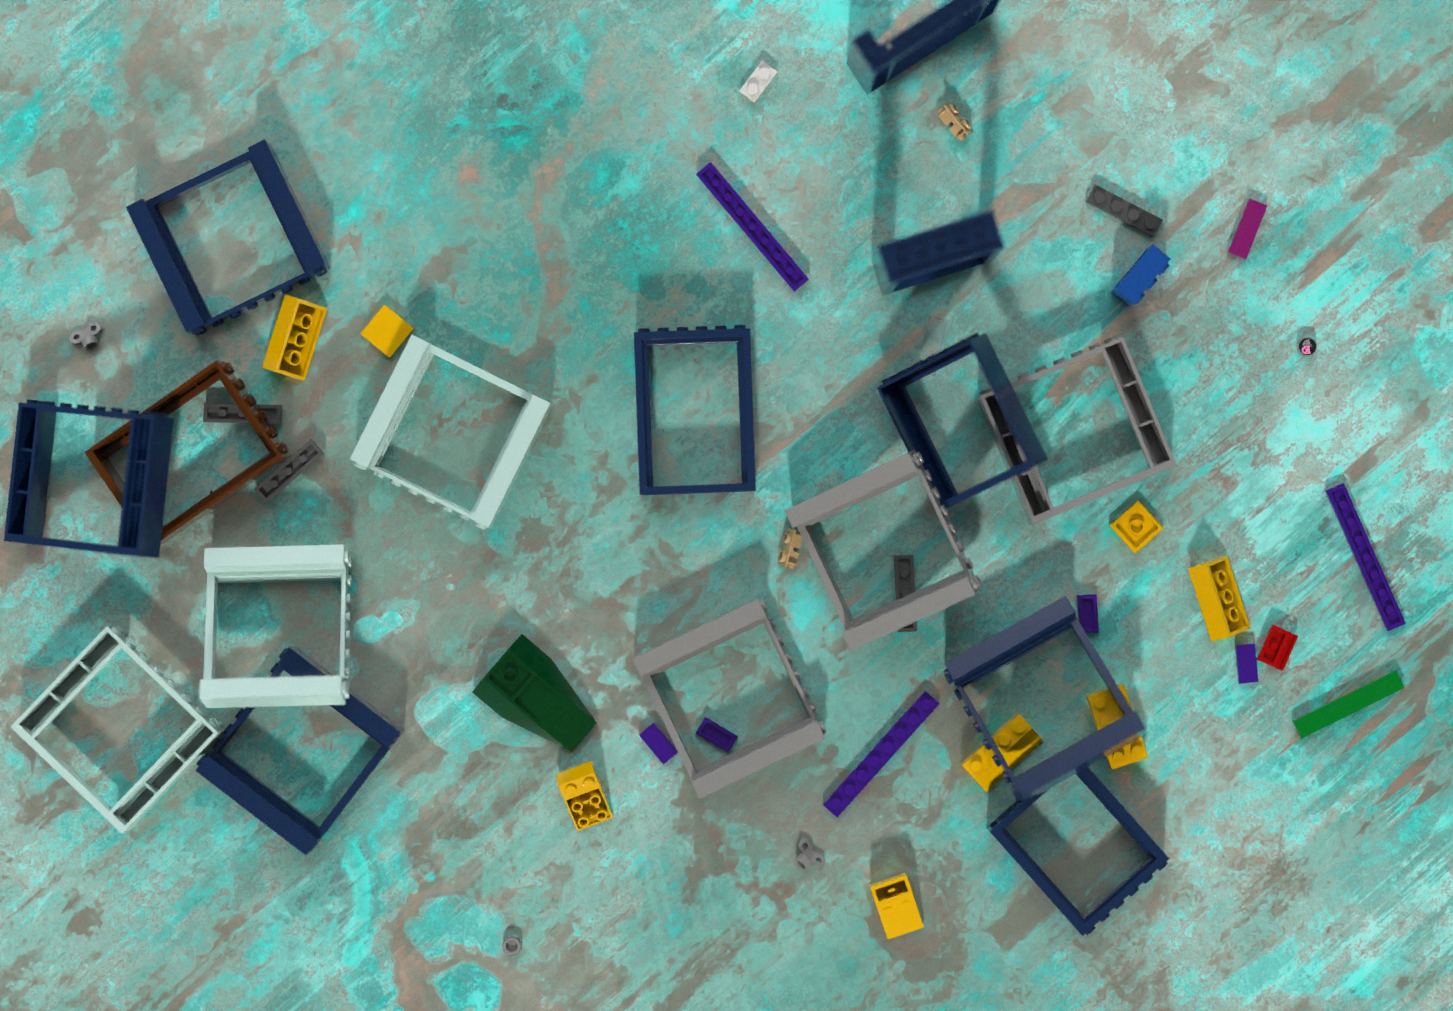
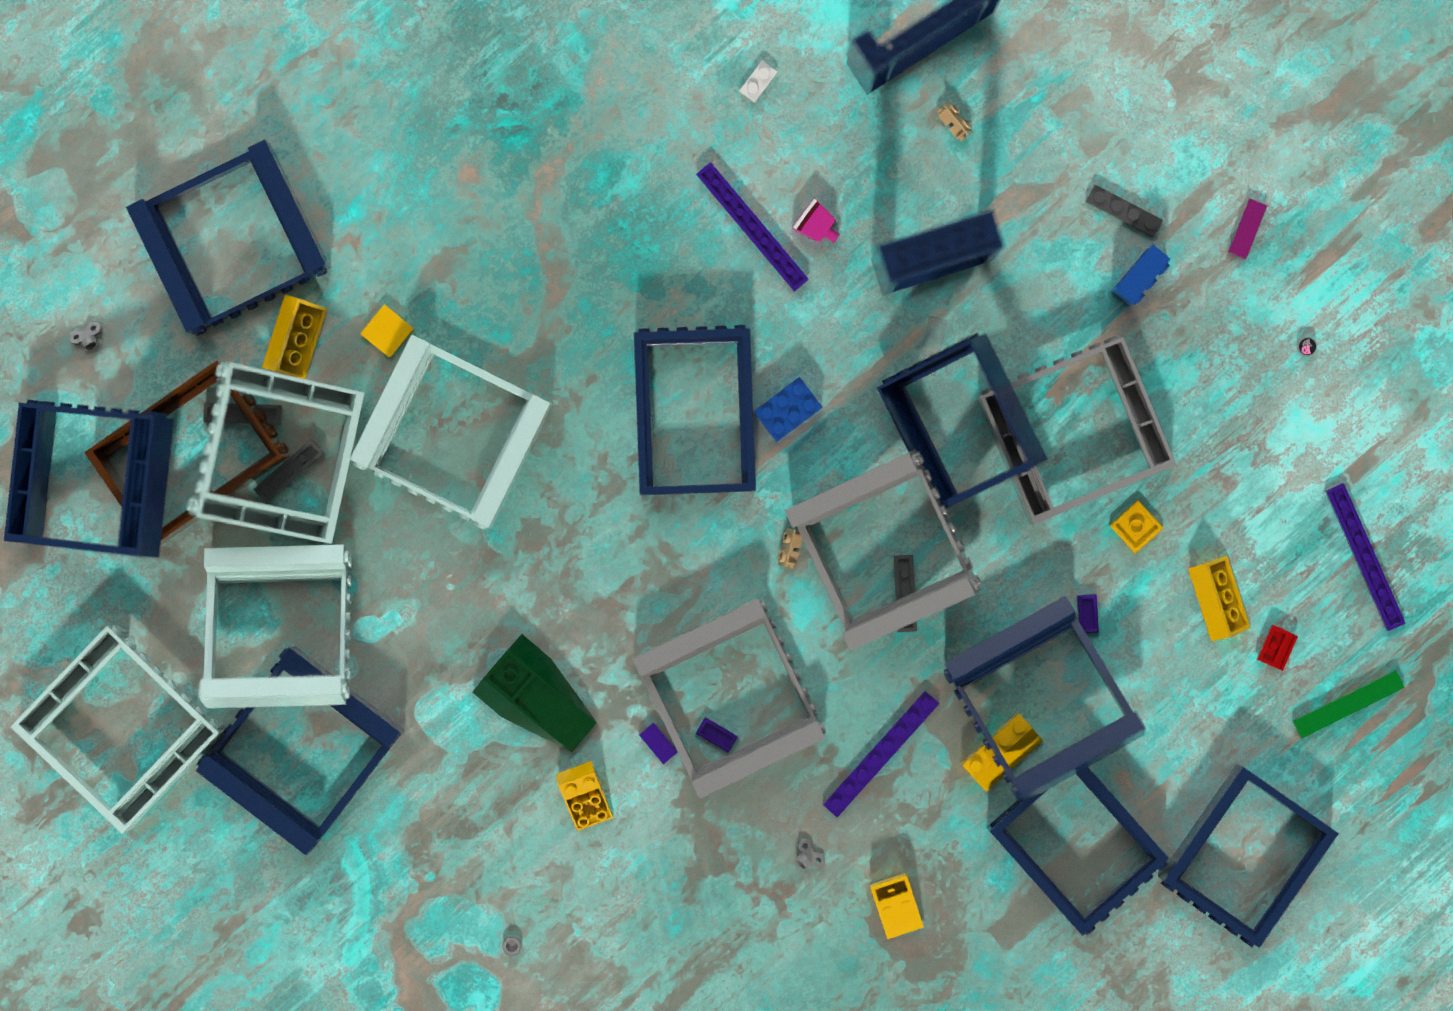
(266, 516): none -> light aqua door
(787, 409): none -> blue brick
(816, 223): none -> dark pink torso
(1105, 711): yellow brick -> none
(1202, 830): none -> dark blue door
(1246, 663): dark purple tile -> none

